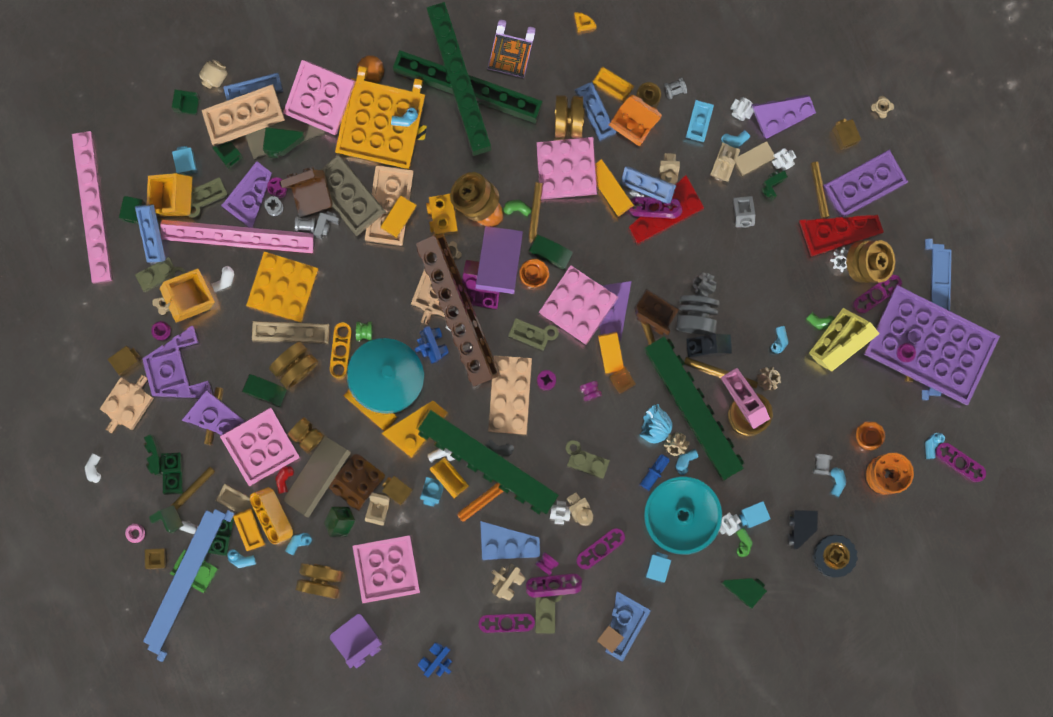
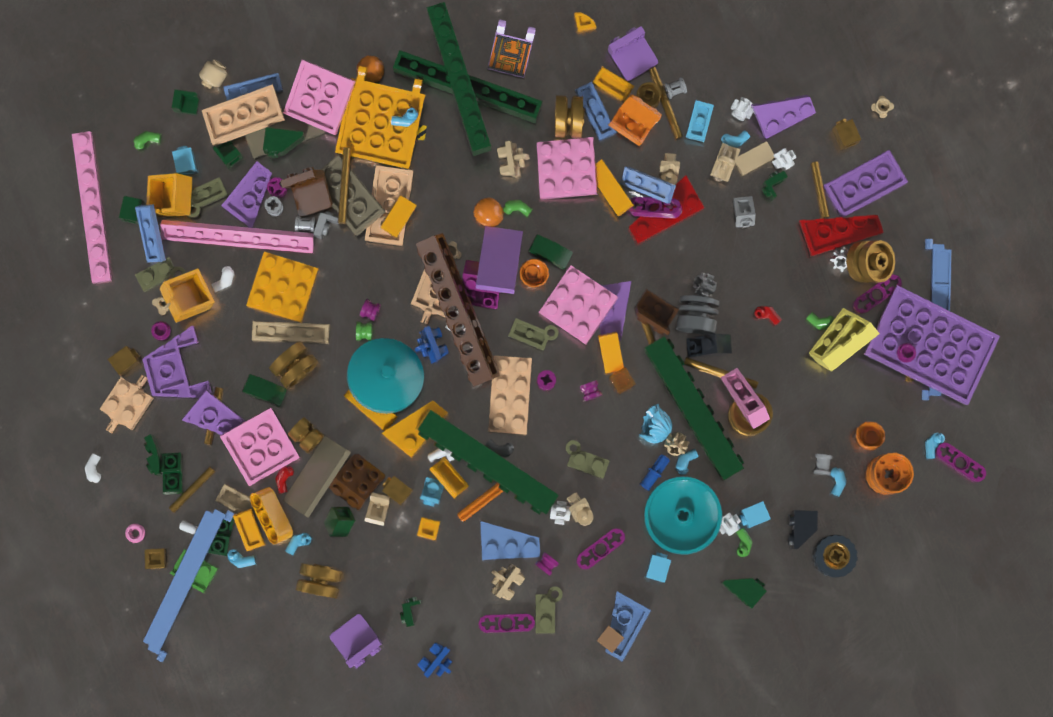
(141, 139): none -> bright green arm
(169, 518): dark green panel -> none
(337, 342): light orange beam -> none
(344, 185): none -> pearl gold bar
(370, 310): none -> magenta wheel
(386, 569): bright pink plate -> none
(407, 615): none -> dark green bracket
(428, 528): none -> light orange tile
(442, 215): light orange brick -> none
(474, 196): pearl gold wheel -> none
(514, 157): none -> tan hips
(535, 210): pearl gold bar -> none
(568, 589): magenta beam -> none
(632, 53): none -> medium lavender bracket
(666, 104): none -> pearl gold bar
(768, 312): none -> red arm
(768, 378): tan gear -> none
(781, 342): medium azure arm -> none

